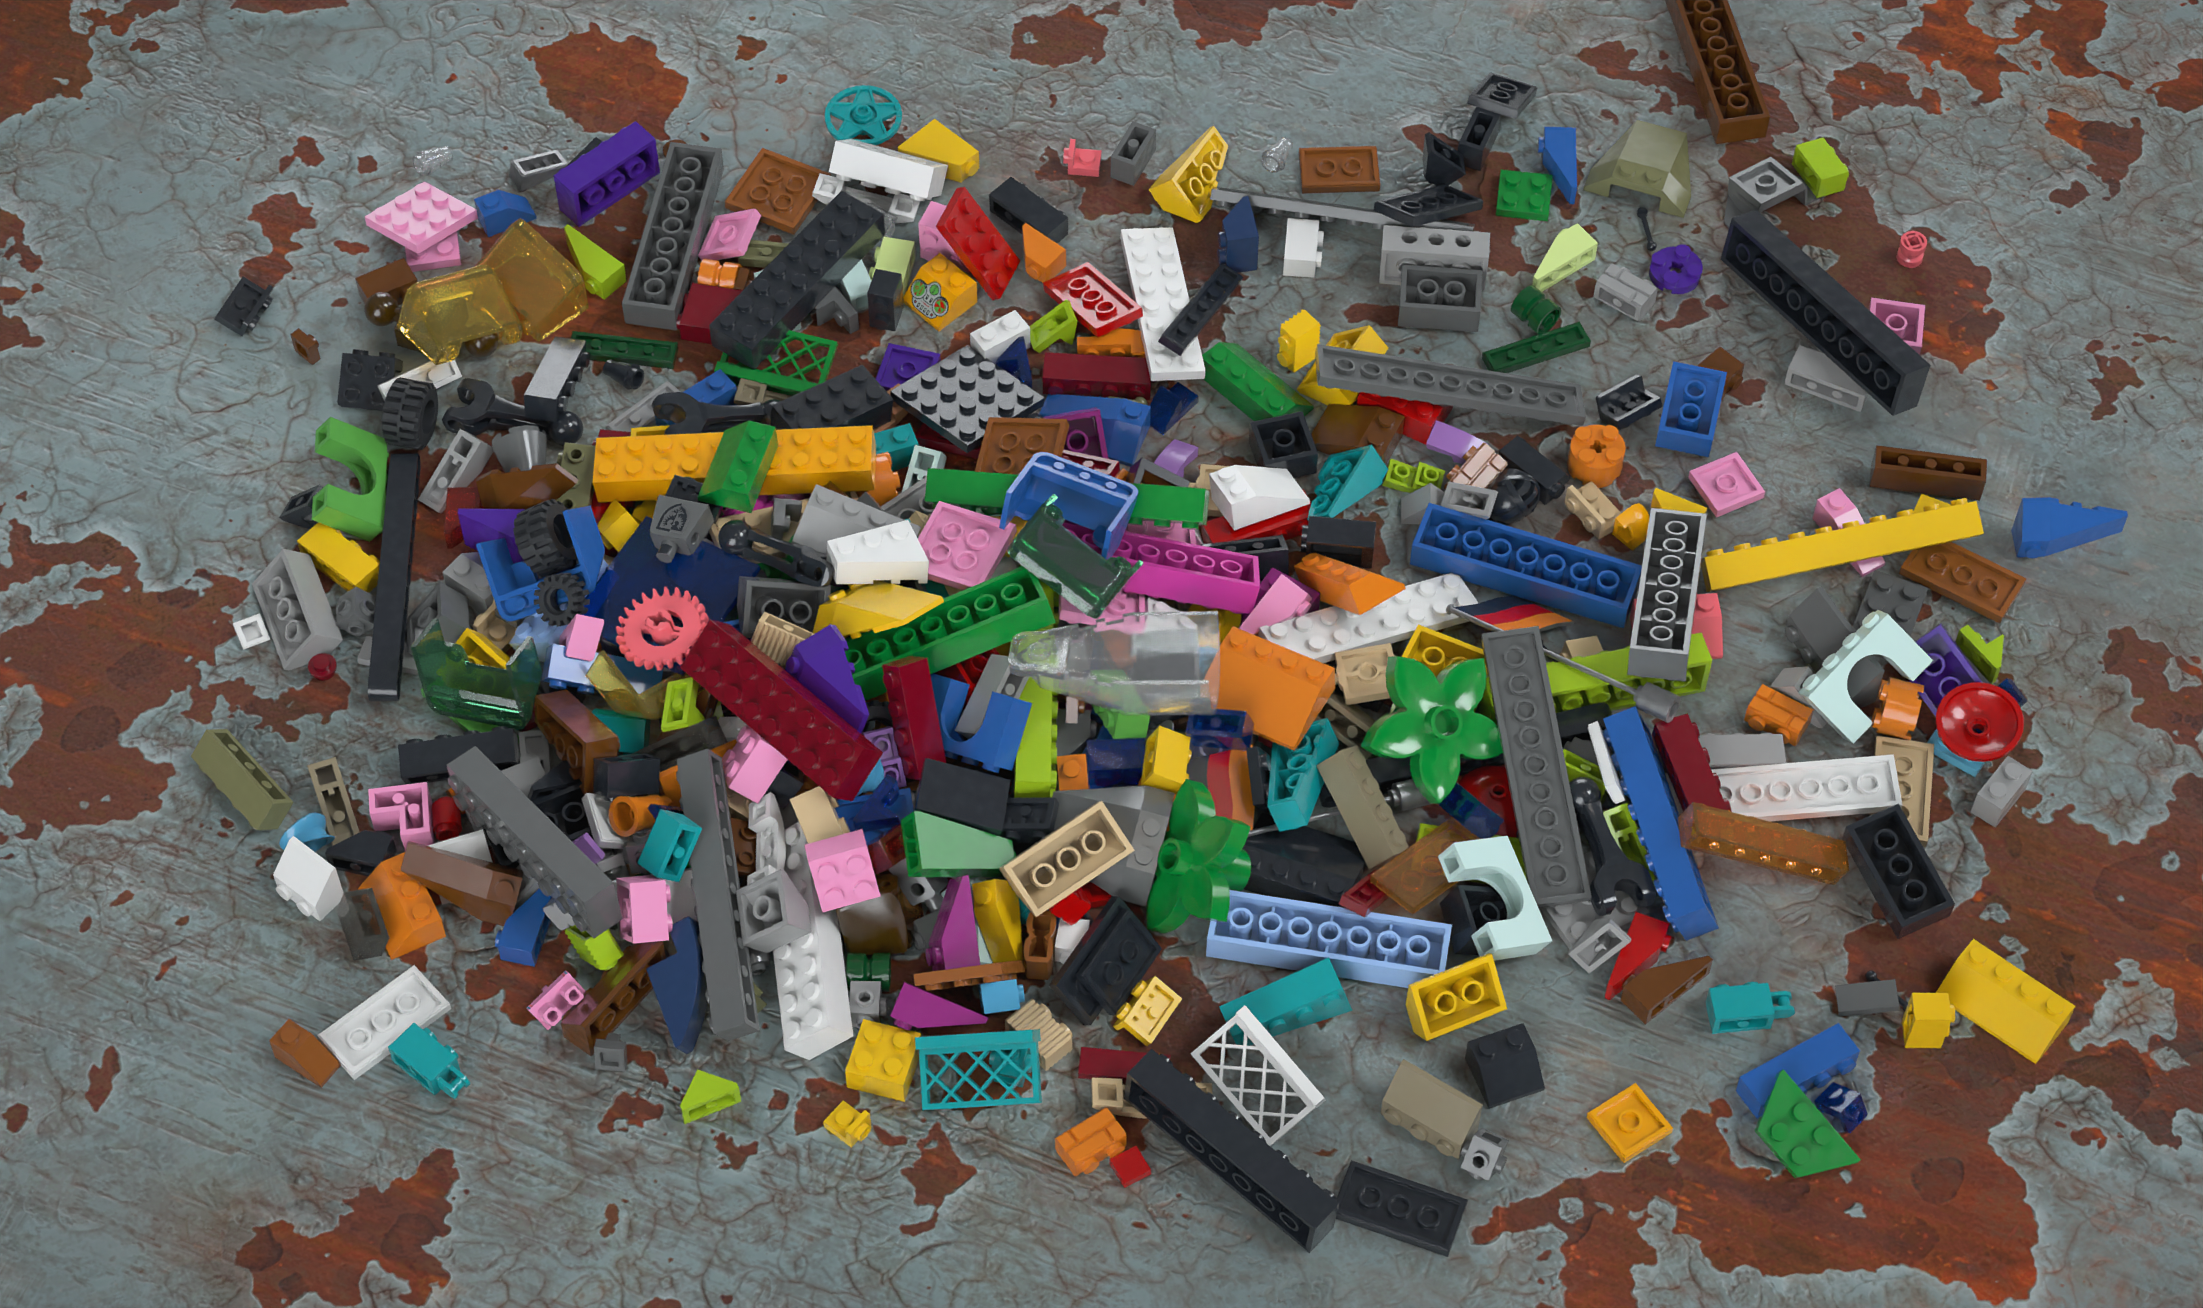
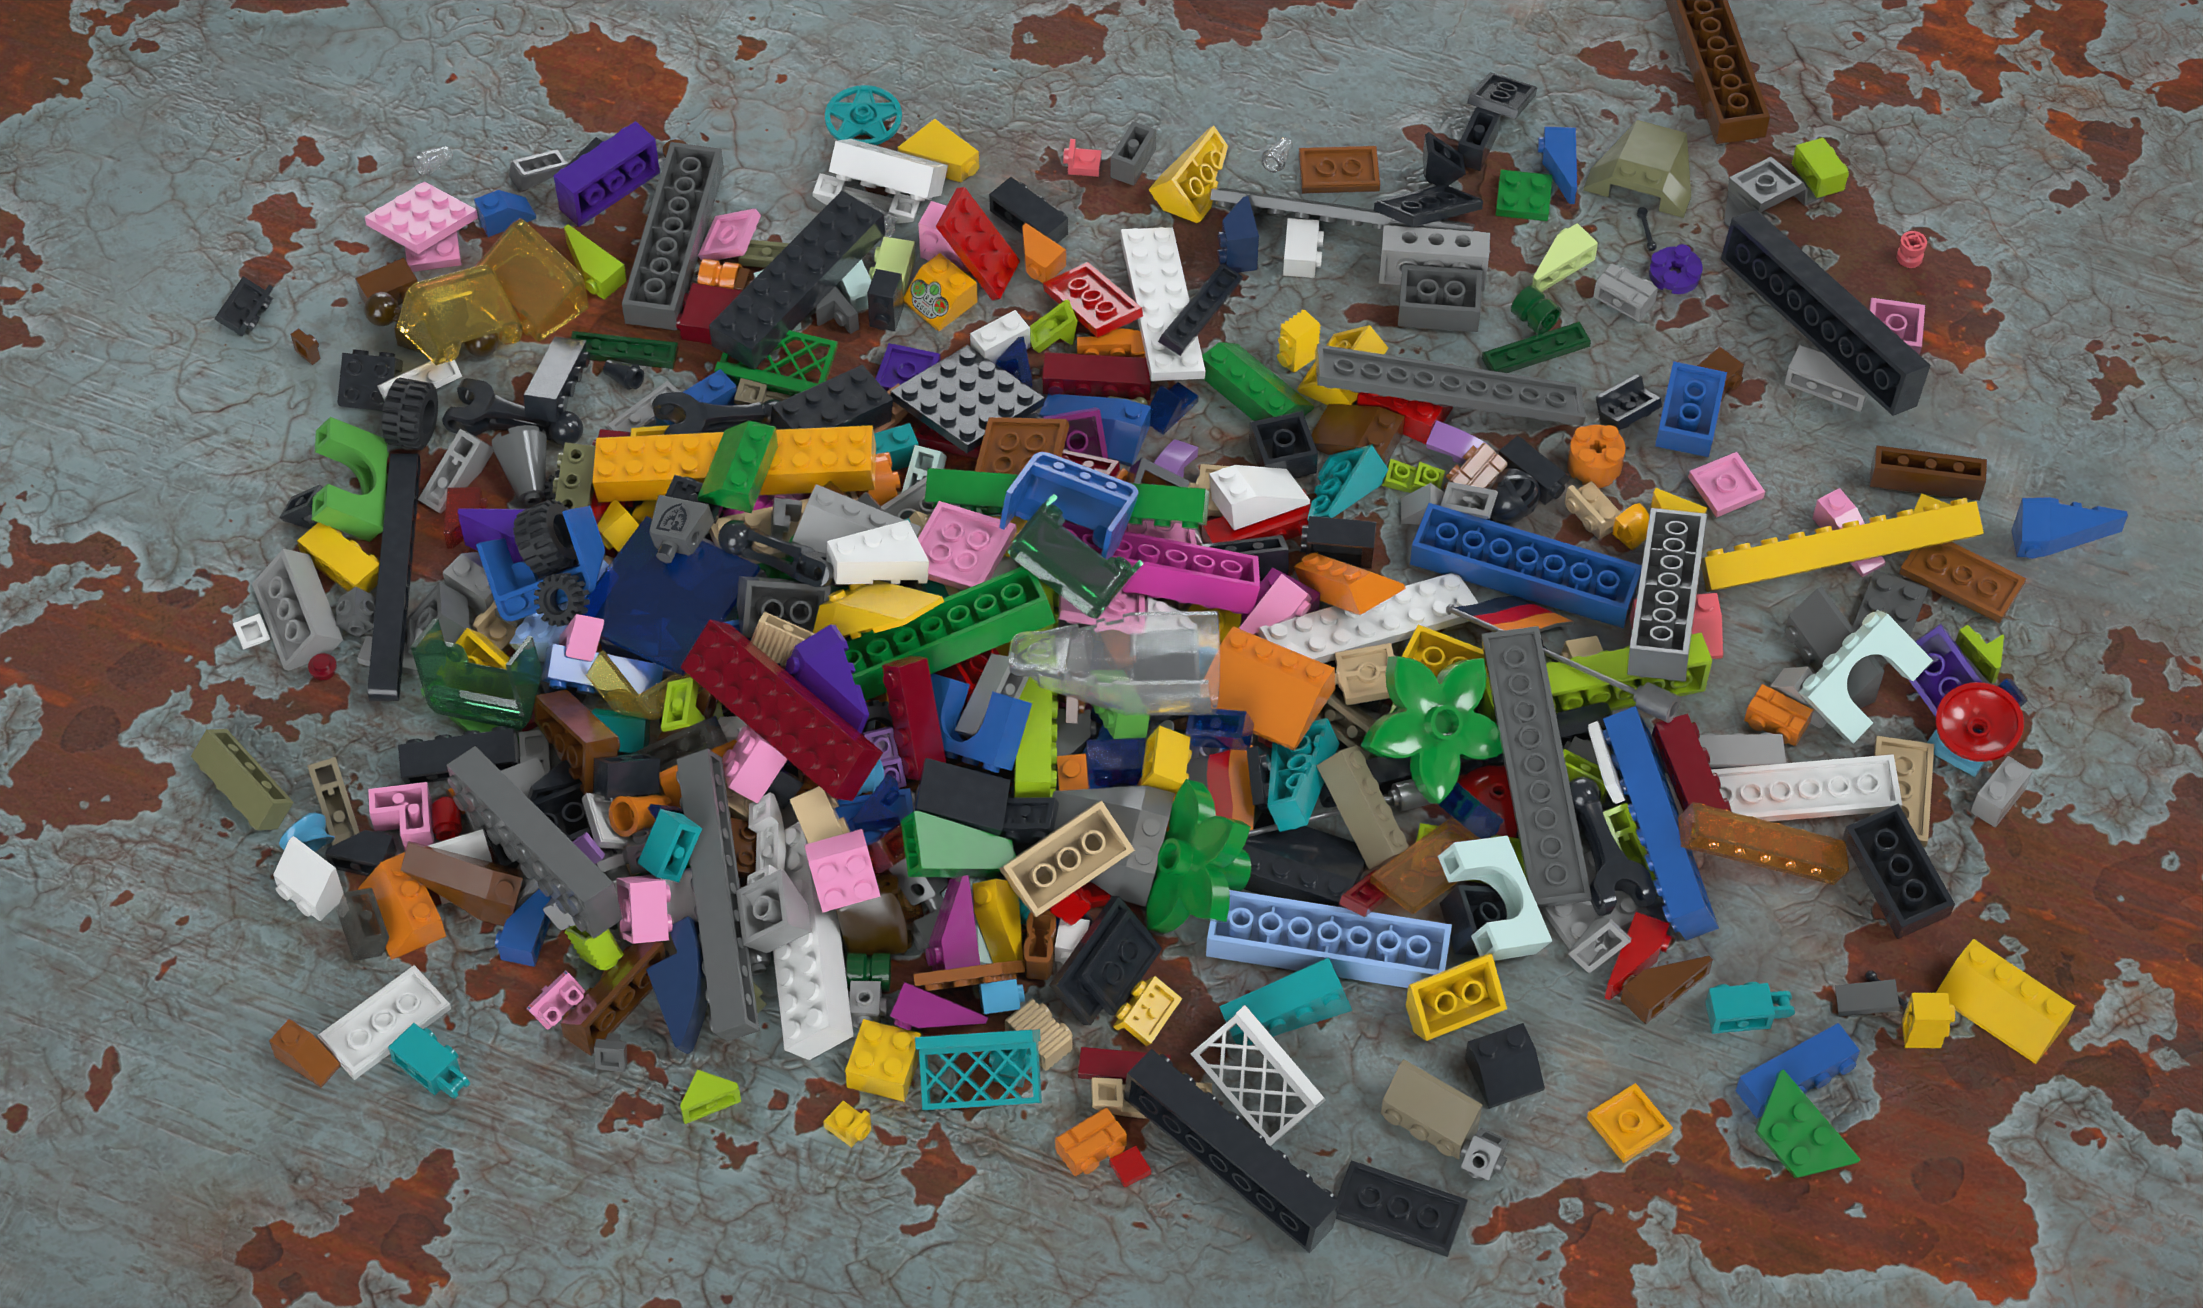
(523, 488): reddish brown wedge -> none
(655, 619): coral gear -> none
(777, 189): dark orange plate -> none
(1842, 1104): clear blue bracket -> none
(1898, 708): orange brick -> none

